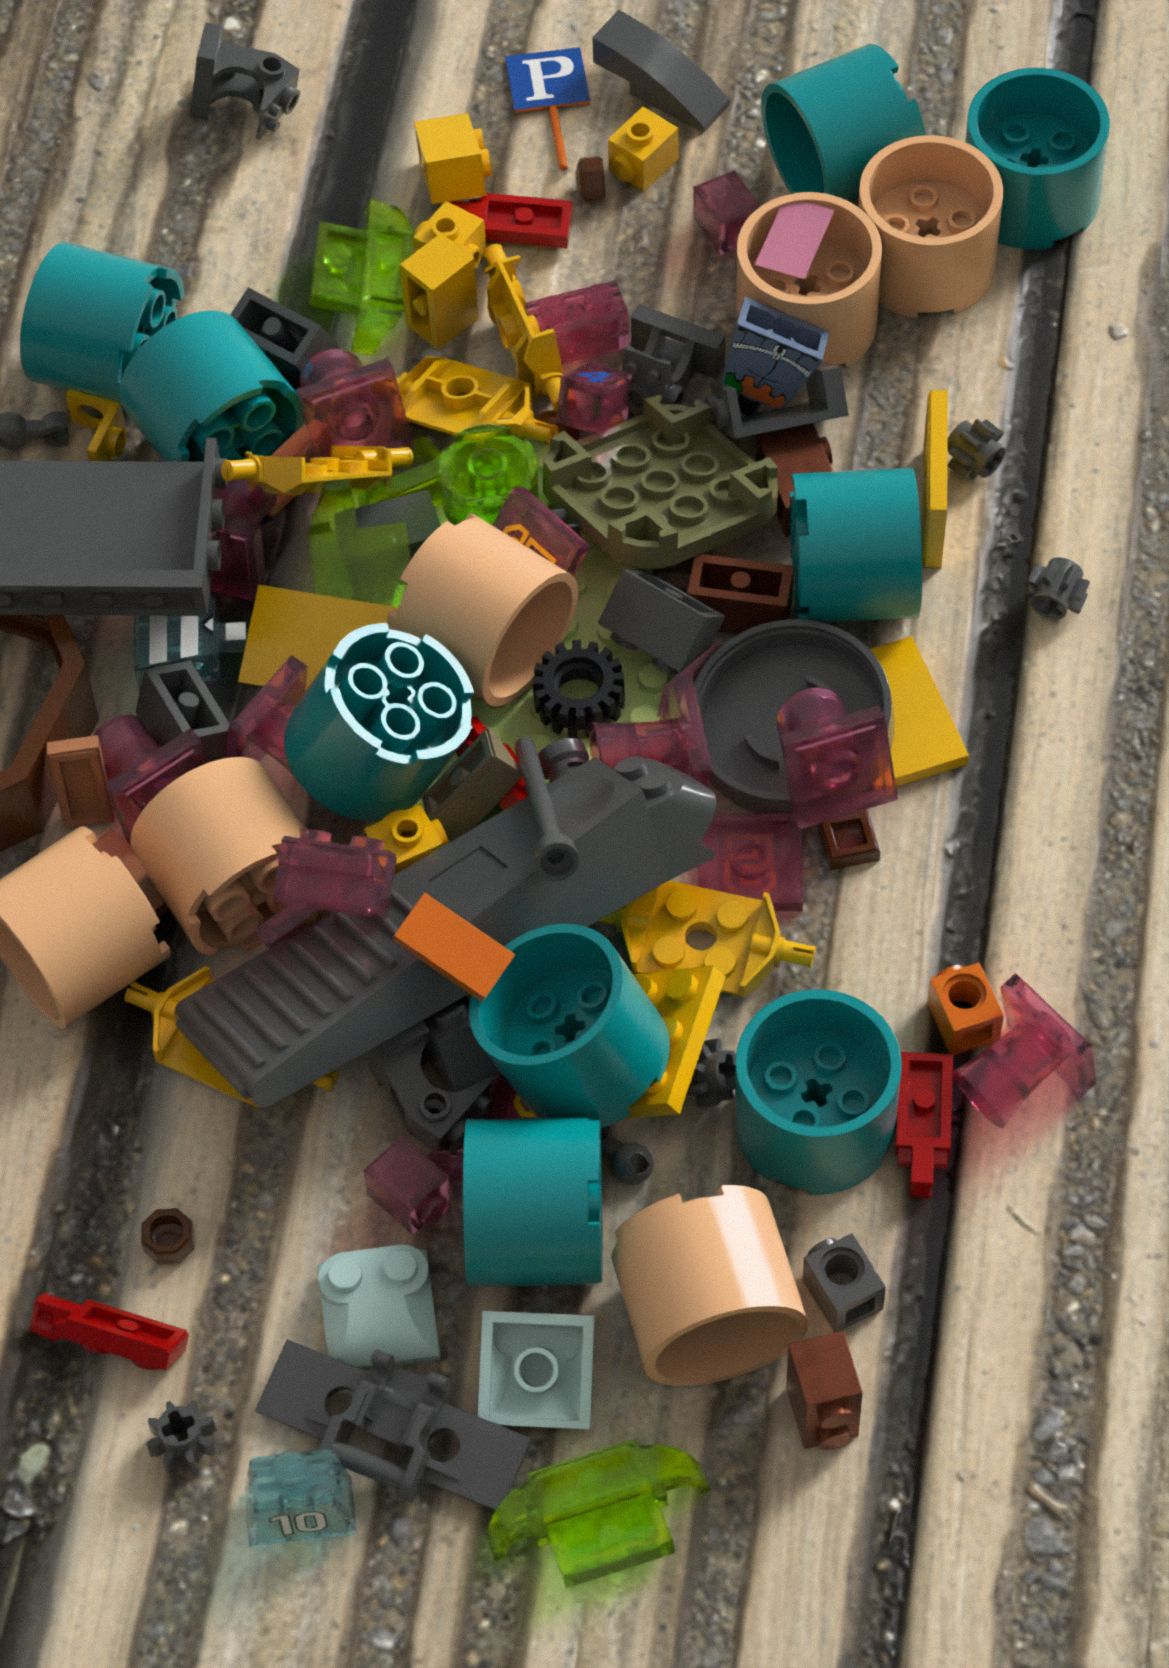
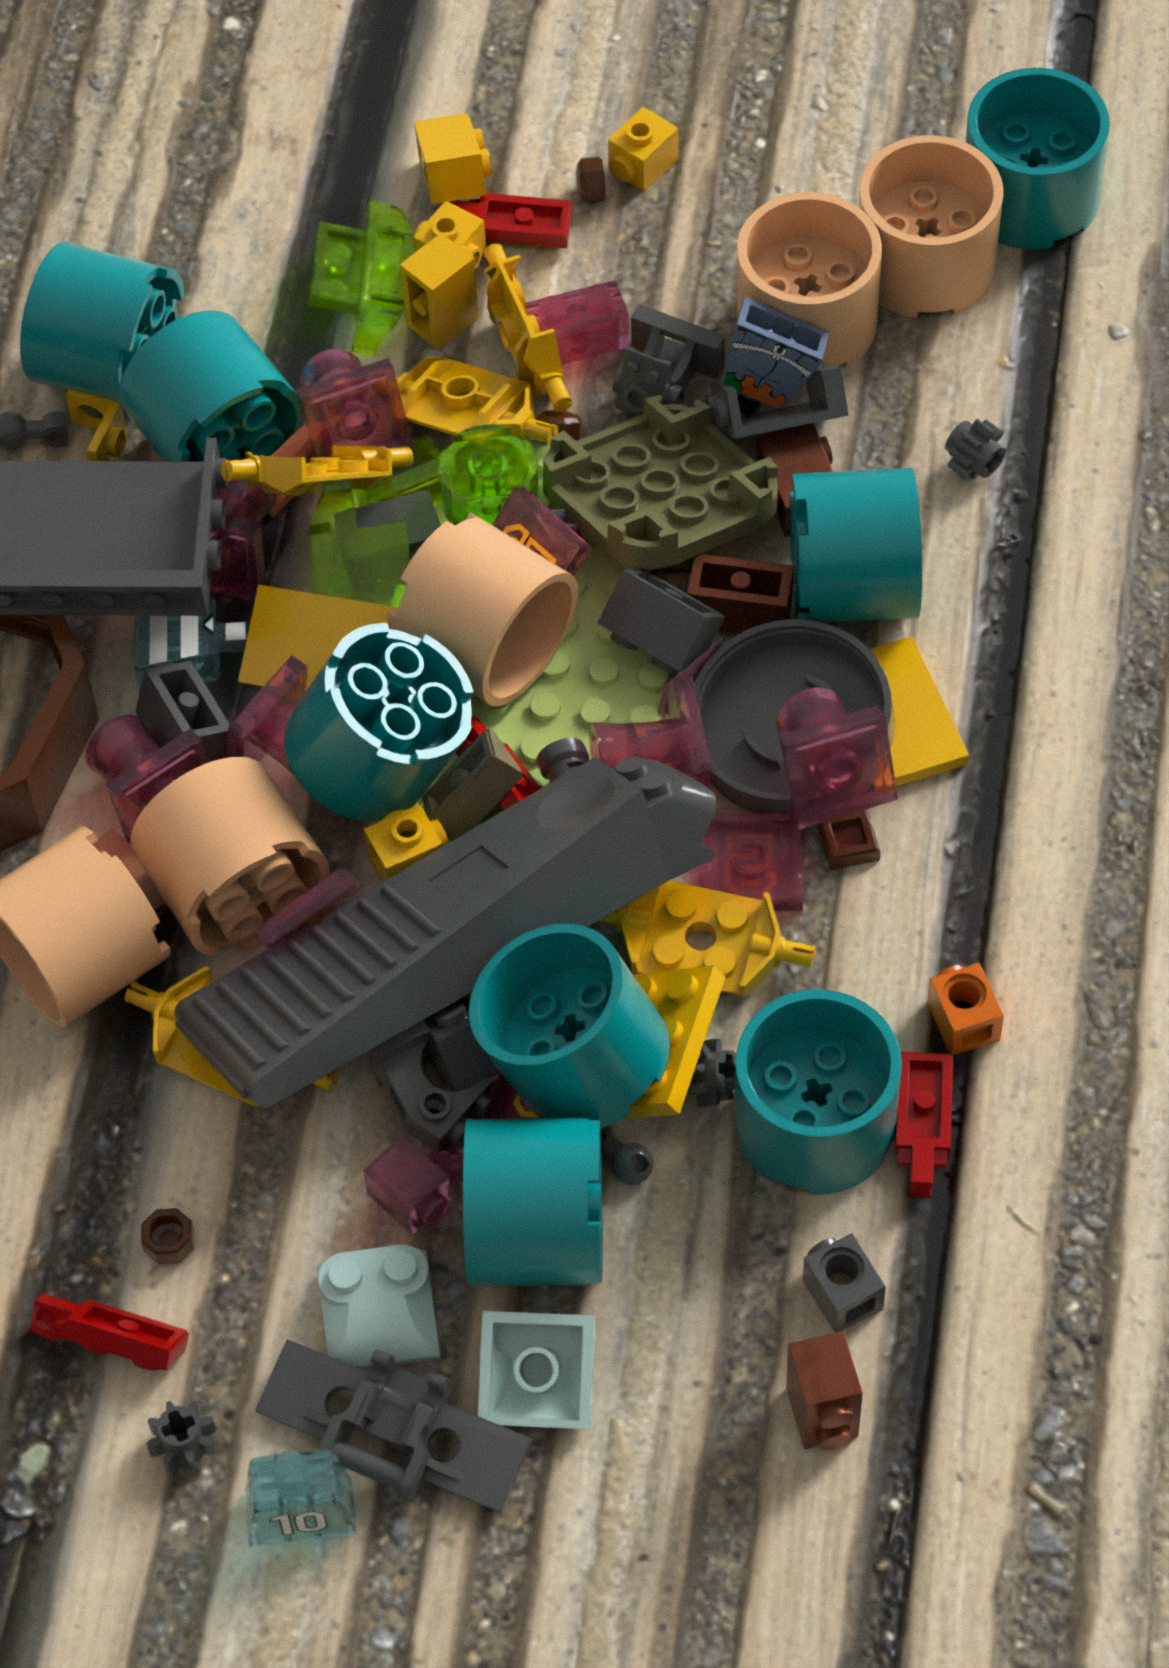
(80, 781): nougat tile -> none
(243, 73): dark grey tile -> none
(281, 333): dark grey brick -> none
(335, 875): clear pink brick -> none
(453, 947): orange tile -> none
(548, 82): blue piece -> none
(553, 852): dark grey piece -> none
(574, 665): black tyre -> none
(594, 398): clear pink brick -> none
(598, 1509): clear neon green plate -> none
(658, 72): dark grey slope -> none
(707, 1287): light nougat brick -> none
(722, 209): clear pink brick -> none
(794, 238): clear pink sticker -> none
(835, 119): teal brick -> none
(935, 478): yellow tile -> none
(1025, 1056): clear pink plant -> none
(1057, 588): dark grey gear -> none

